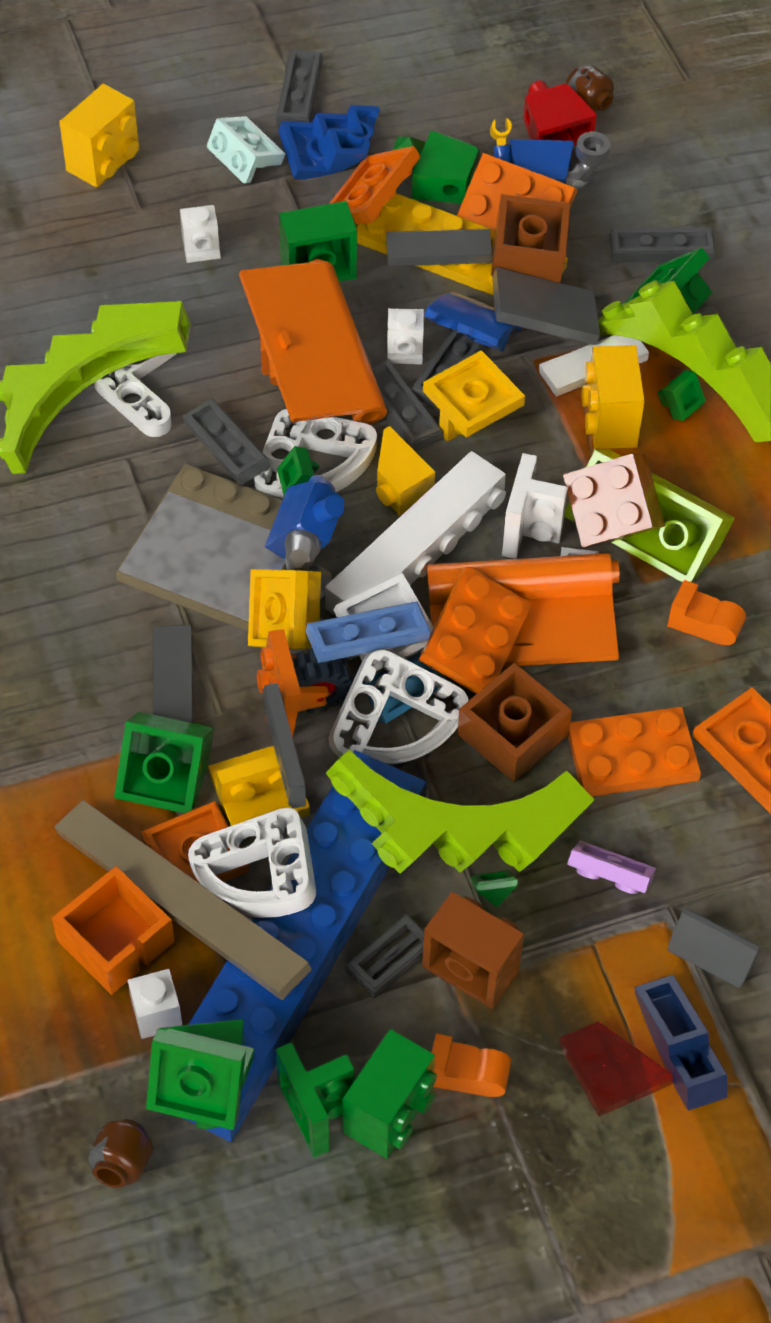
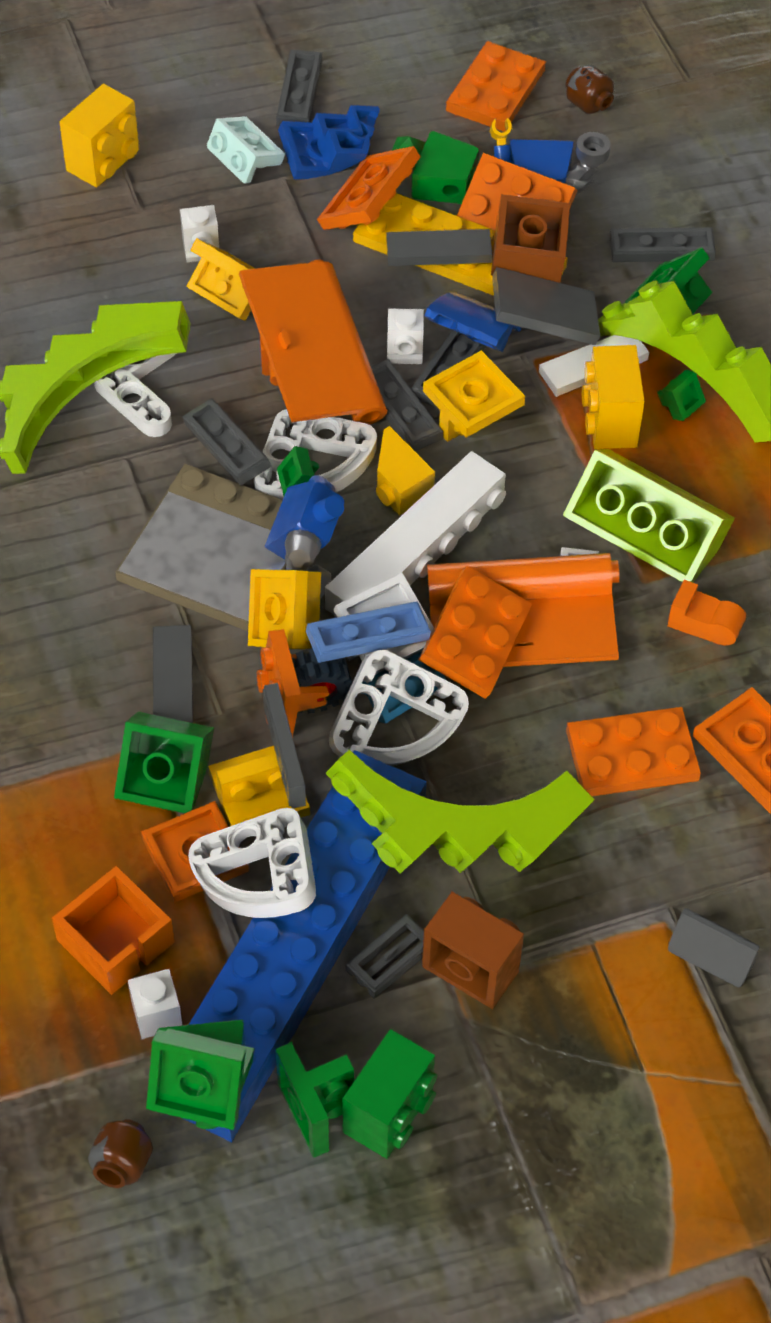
(185, 900): dark tan tile -> none
(219, 279): none -> yellow bracket
(320, 233): green brick -> none
(469, 1068): orange leg -> none
(494, 885): green slope -> none
(495, 85): none -> orange plate
(514, 722): dark orange brick -> none
(533, 509): white bracket -> none
(556, 113): red torso -> none
(598, 862): lavender plate -> none
(611, 1068): clear red wing -> none
(614, 500): brick -> none
(682, 1042): dark blue slope -> none

